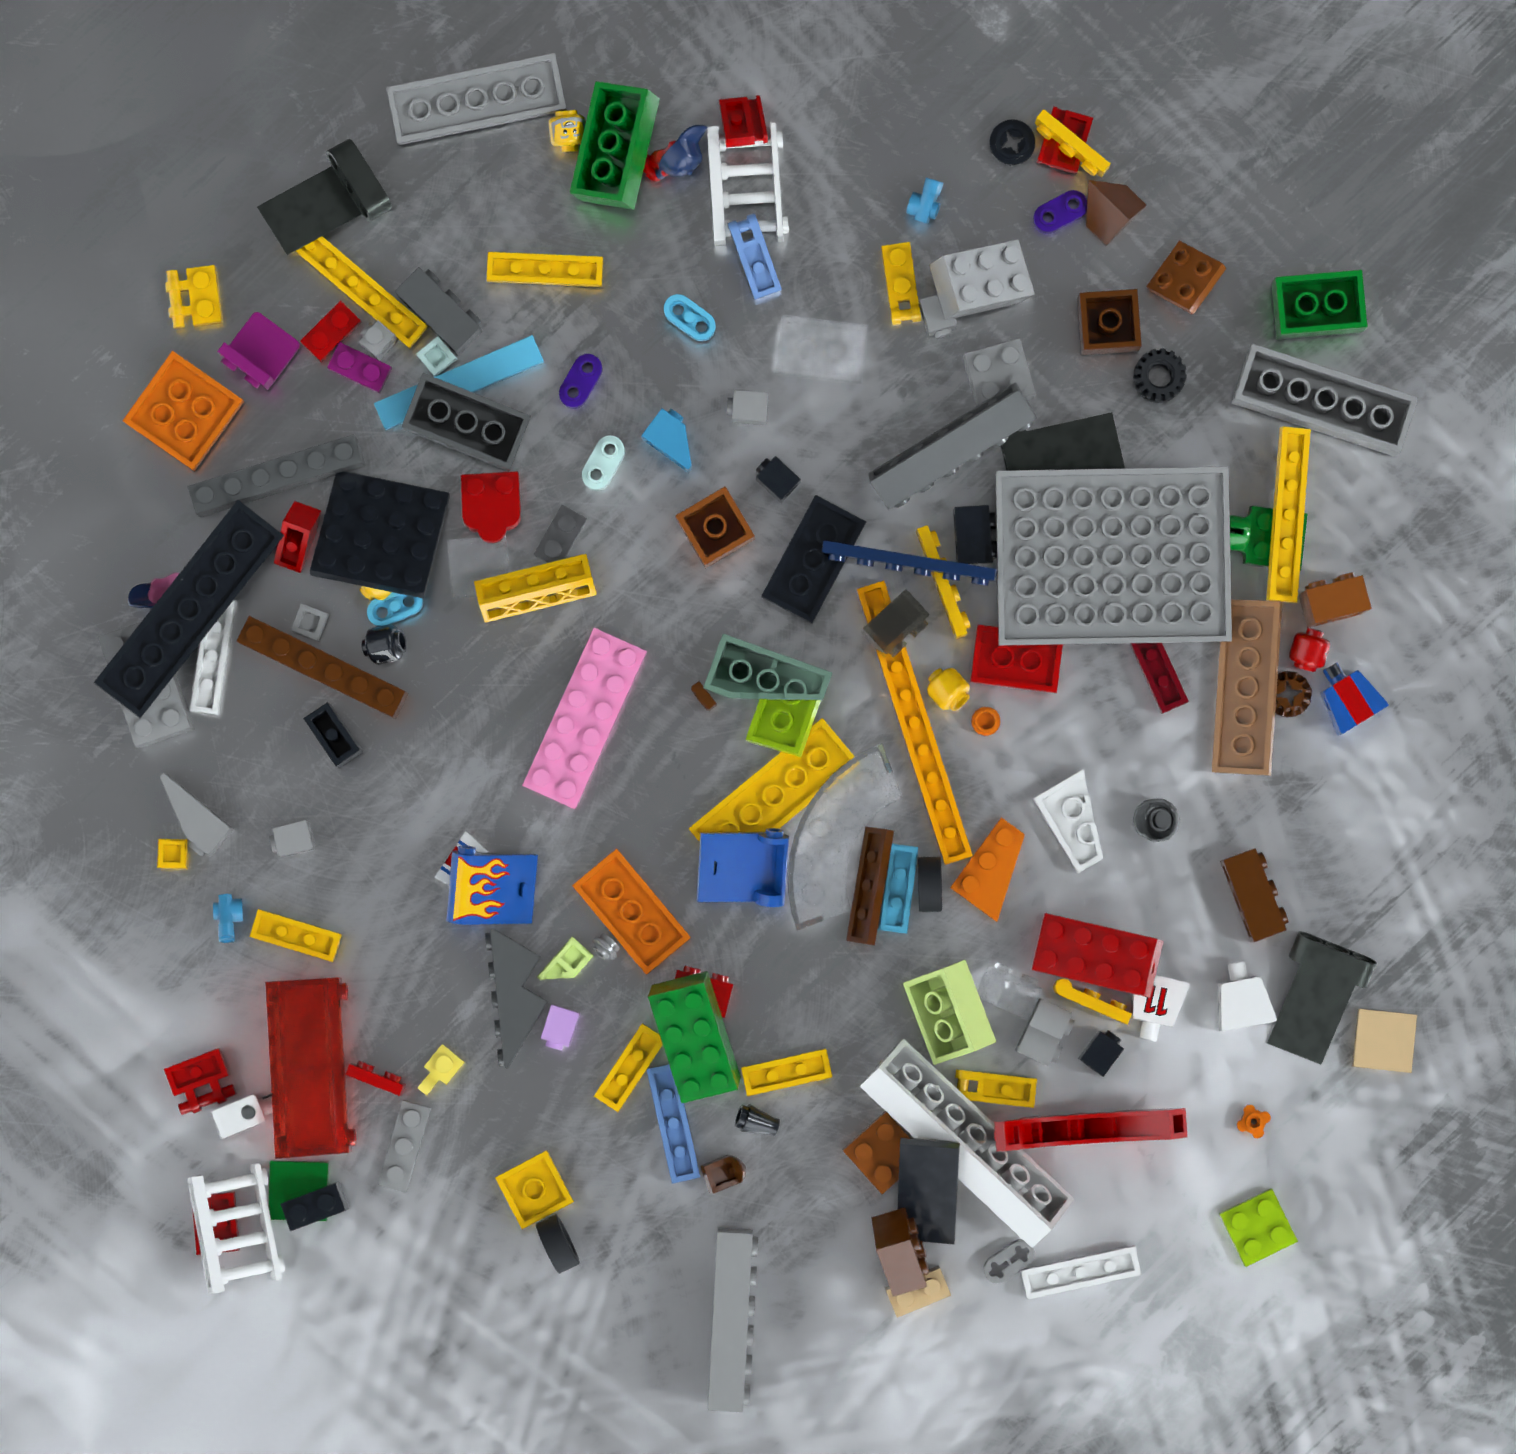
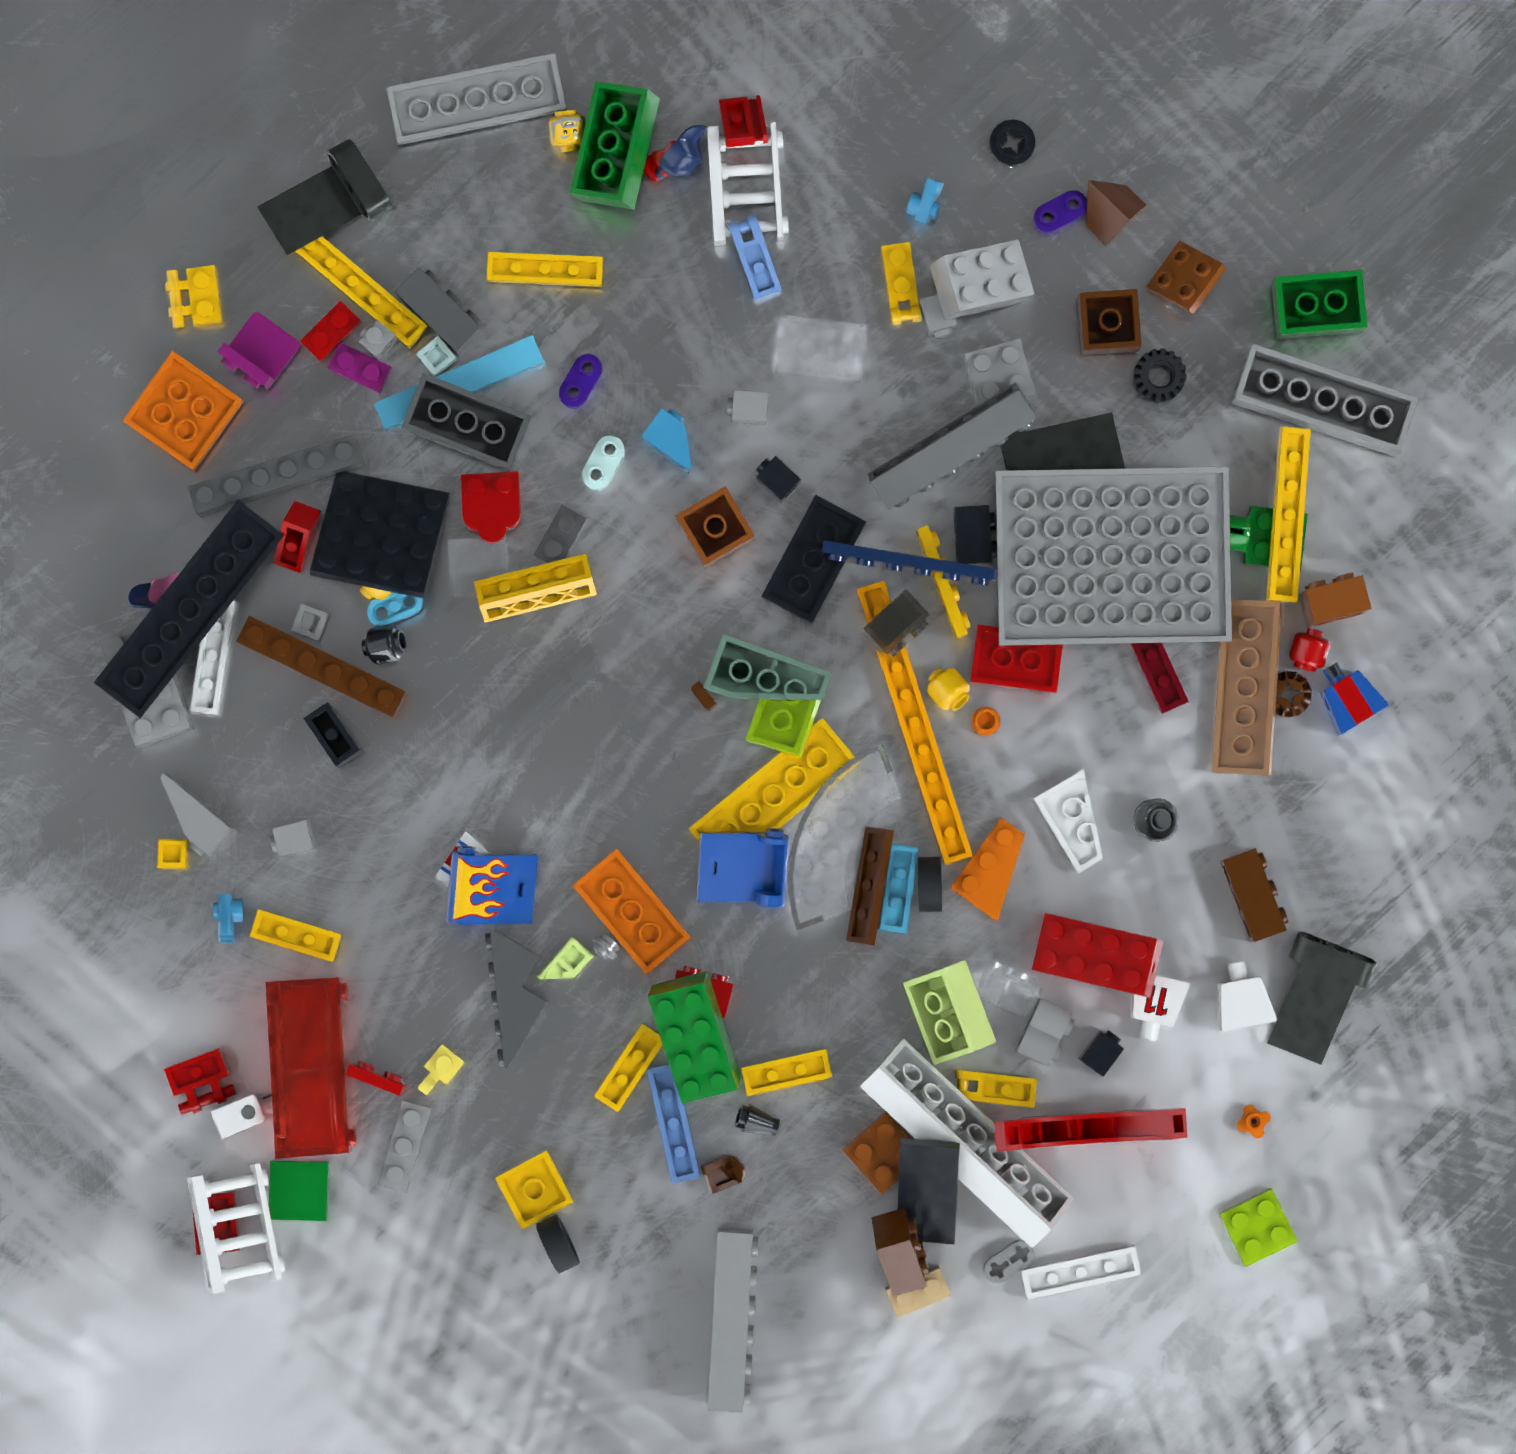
(314, 1206): black brick -> none
(559, 1027): lavender brick -> none
(584, 718): bright pink plate -> none
(689, 318): medium azure plate -> none
(1050, 152): red plate -> none
(1071, 144): yellow plate -> none
(1090, 999): yellow plate -> none
(1384, 1040): tan tile -> none

